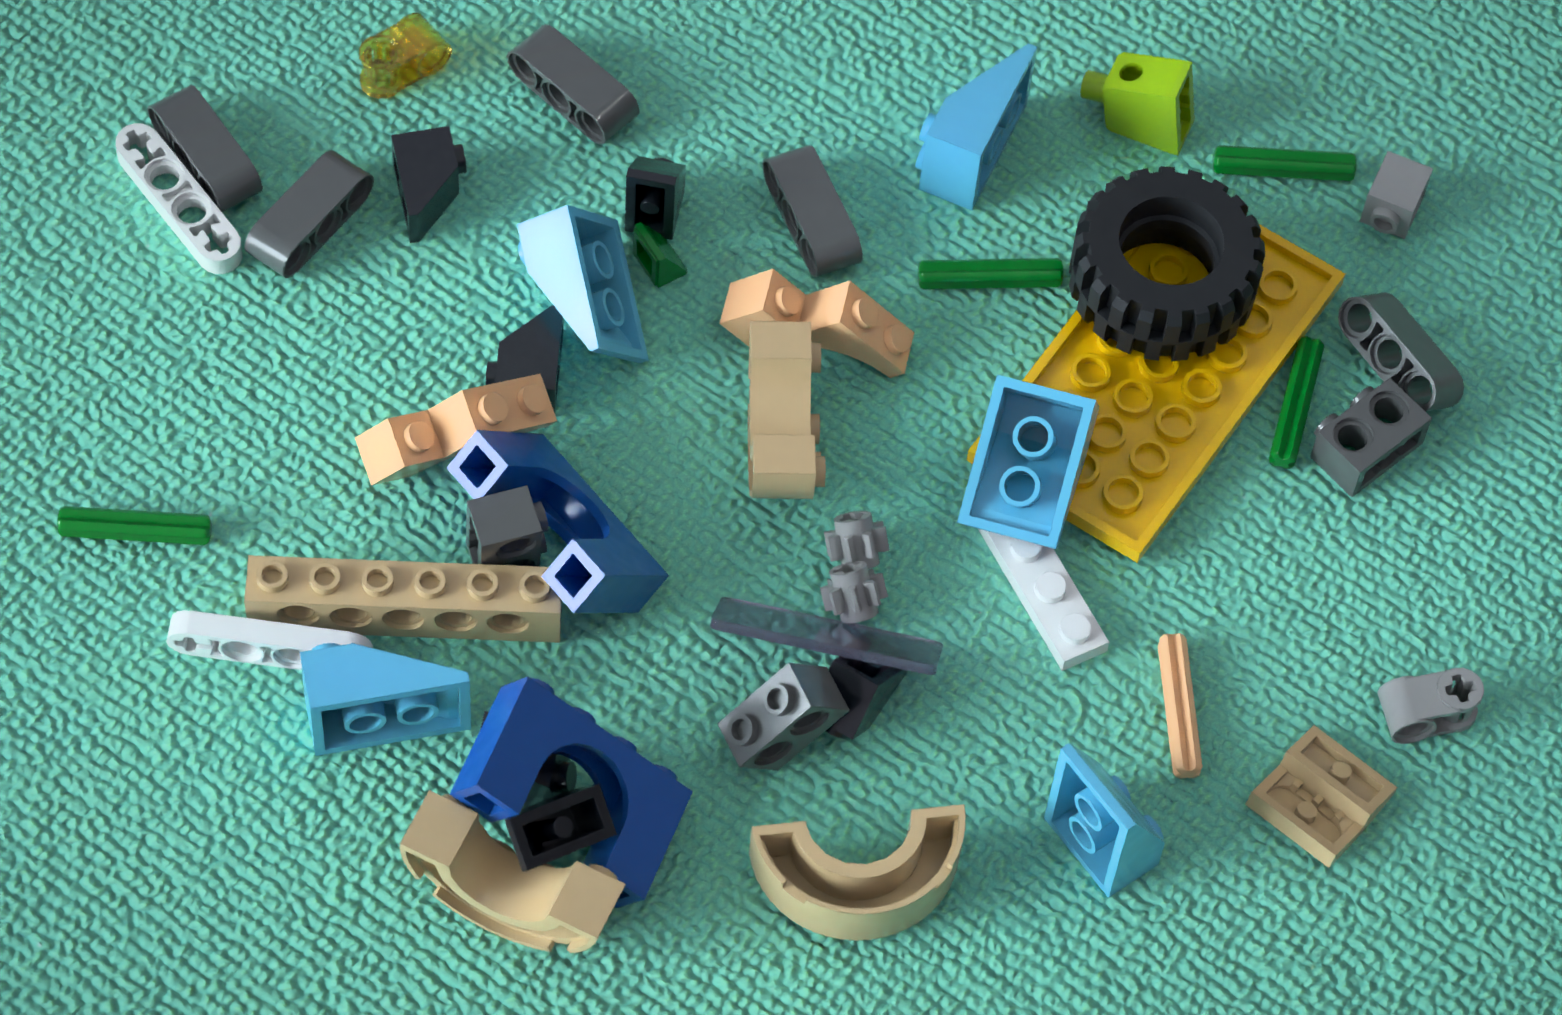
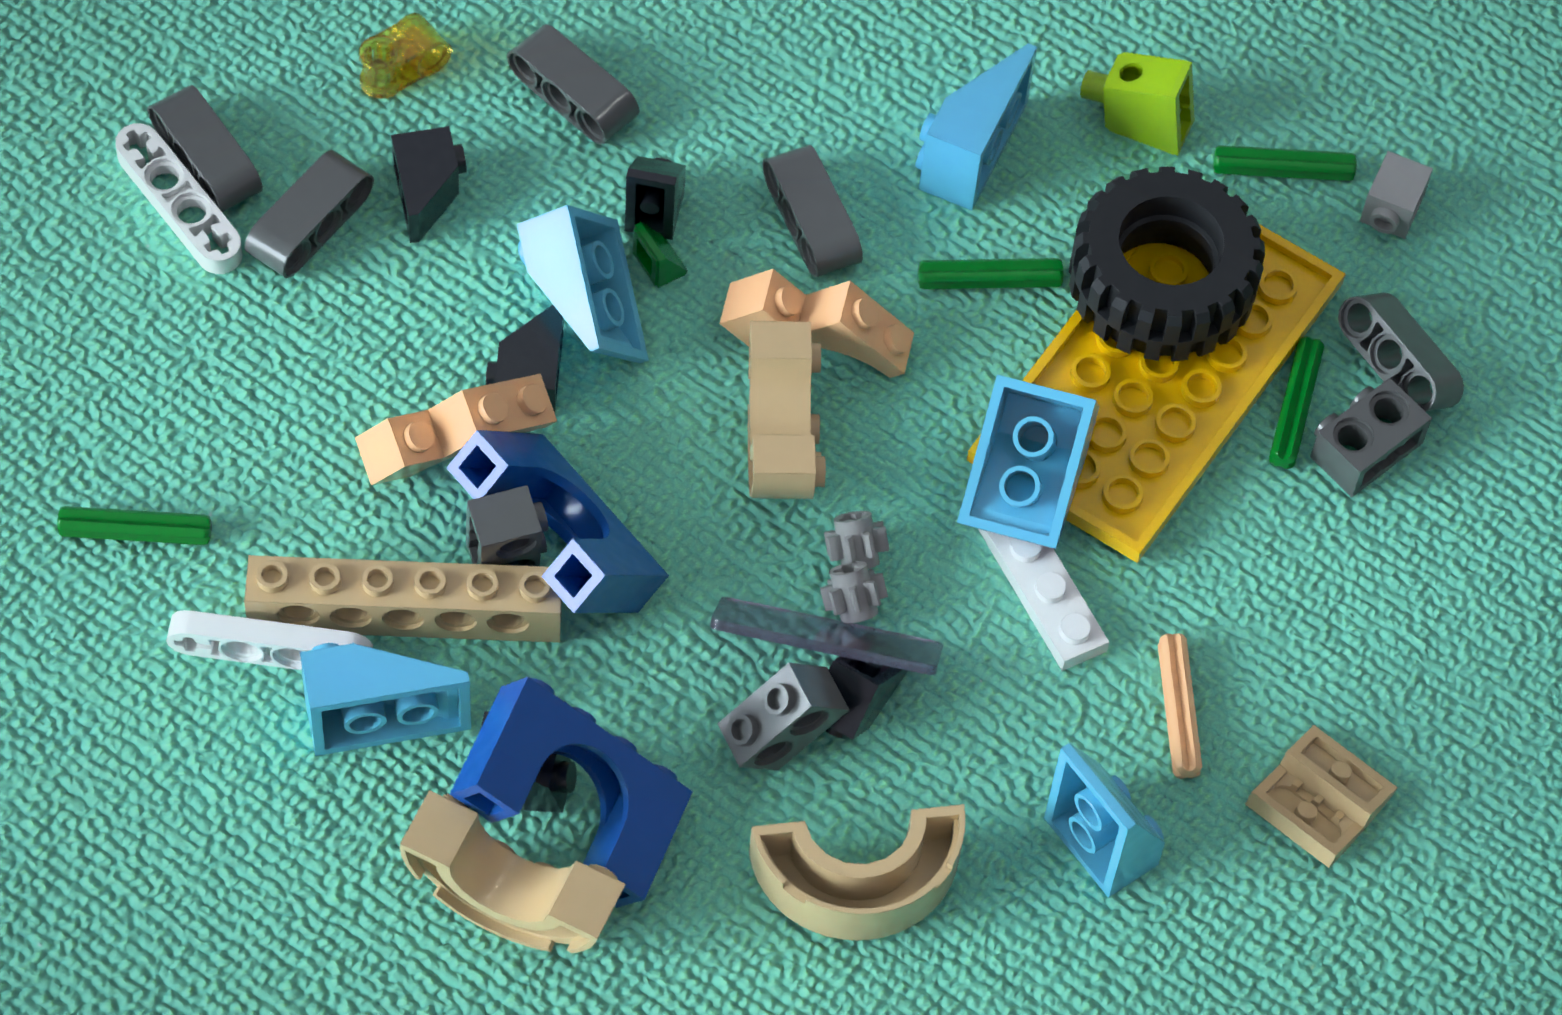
(560, 826): black slope -> none
(1429, 706): light grey piece -> none

